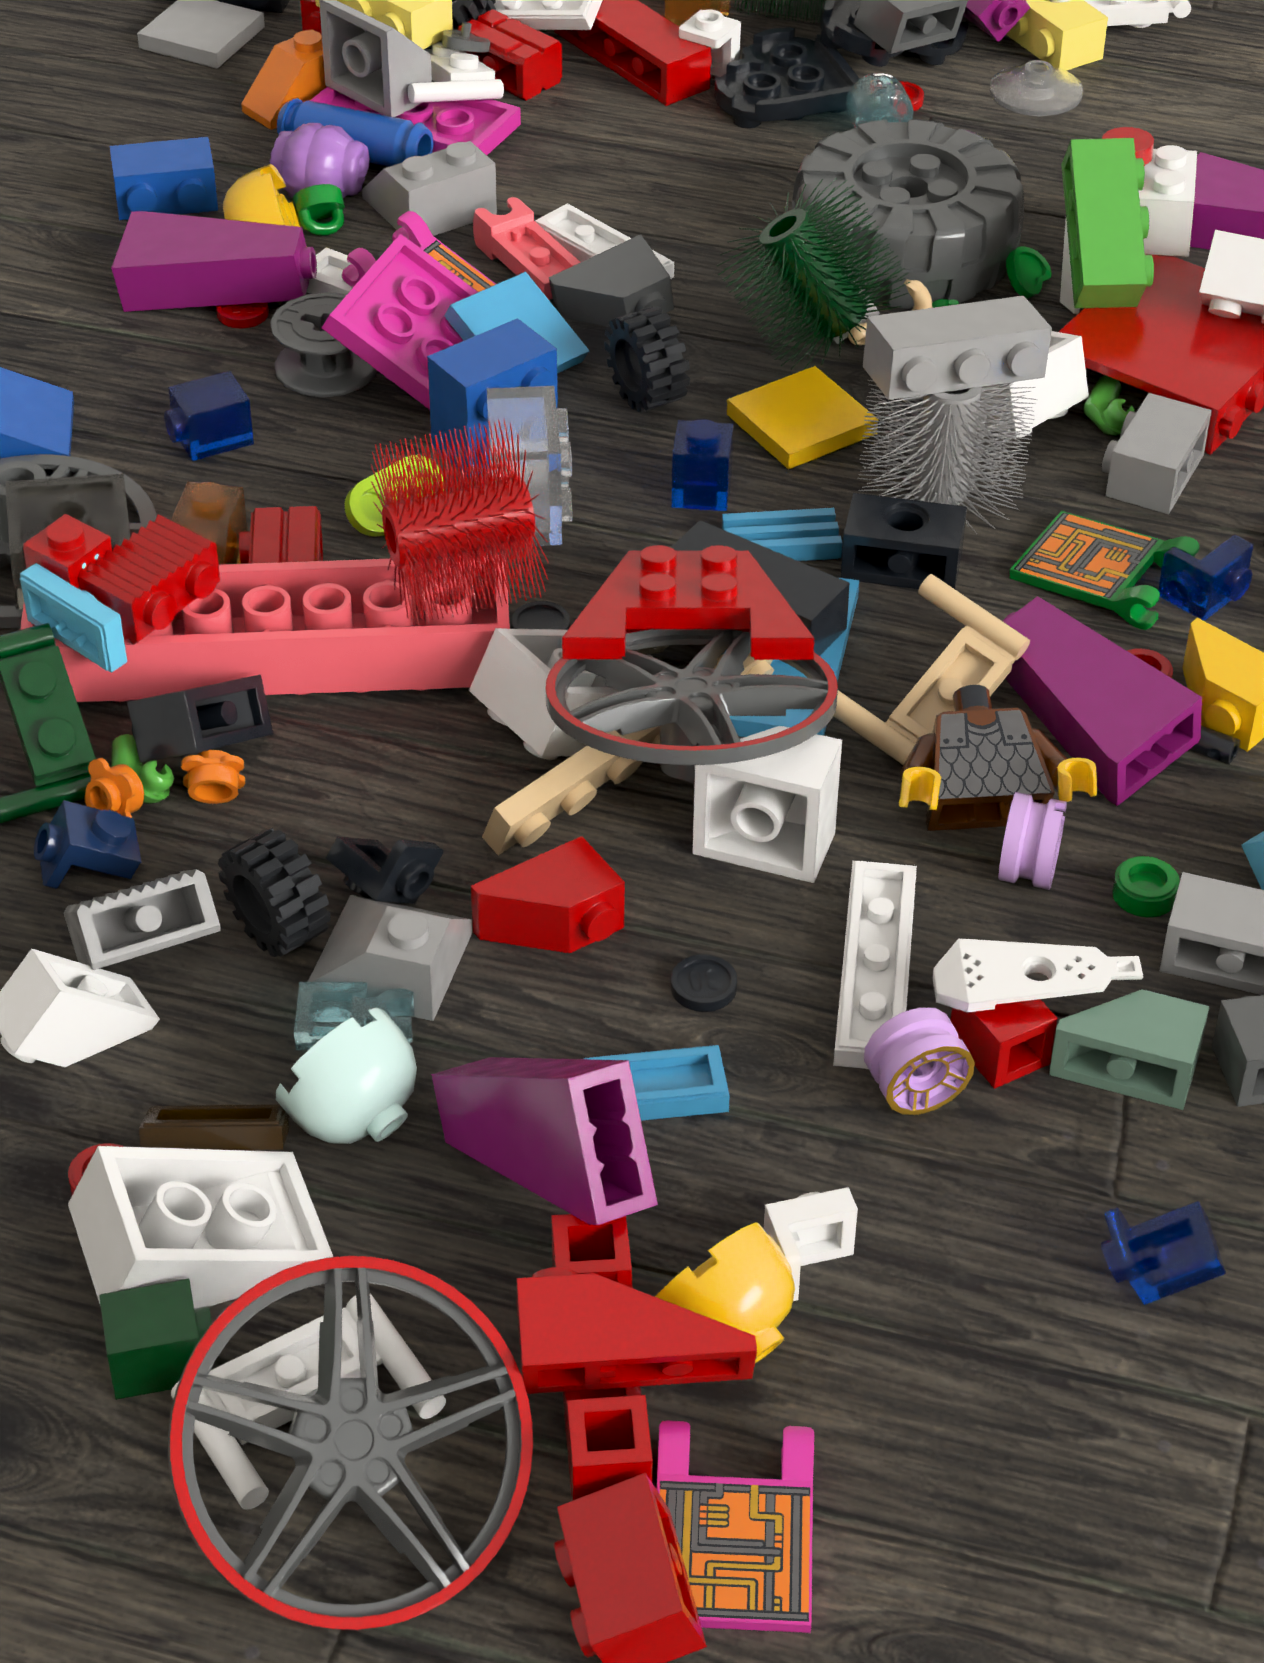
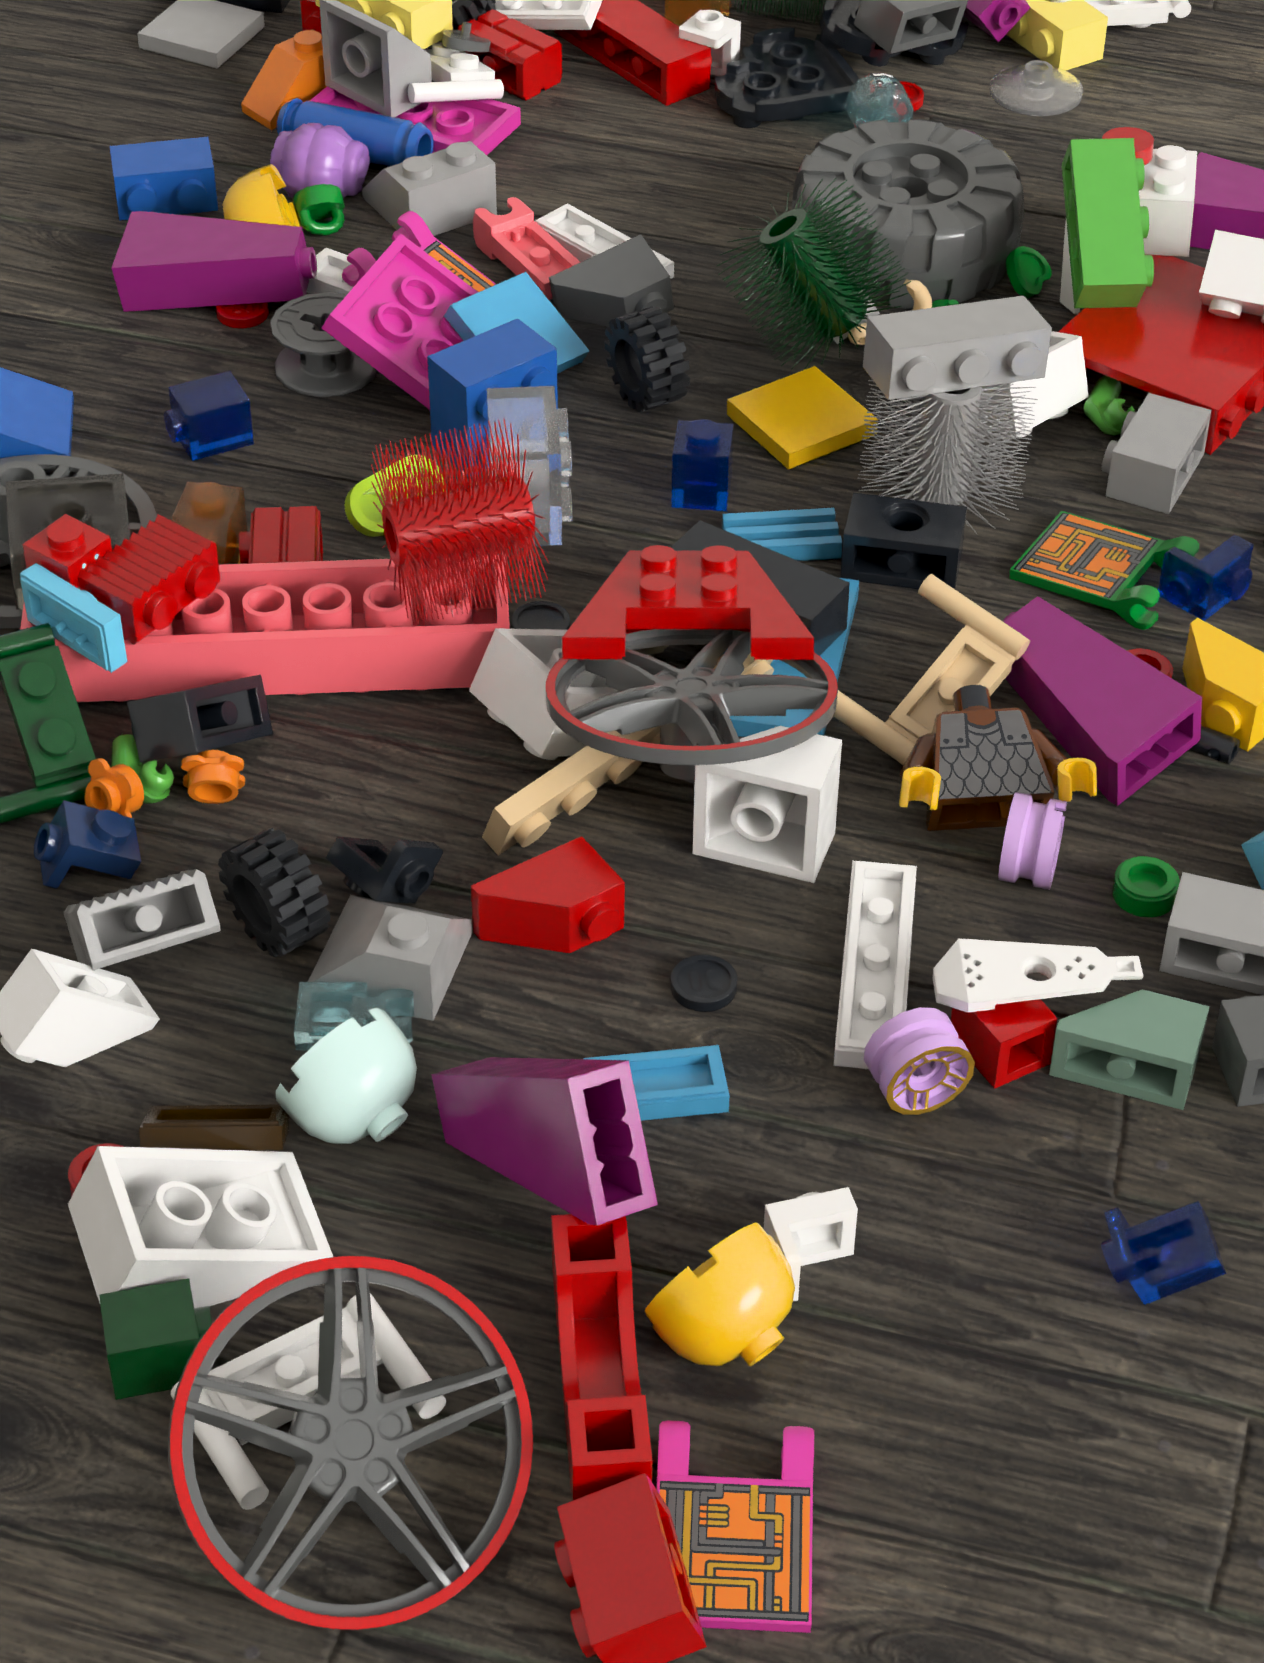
(606, 1336): red slope -> none

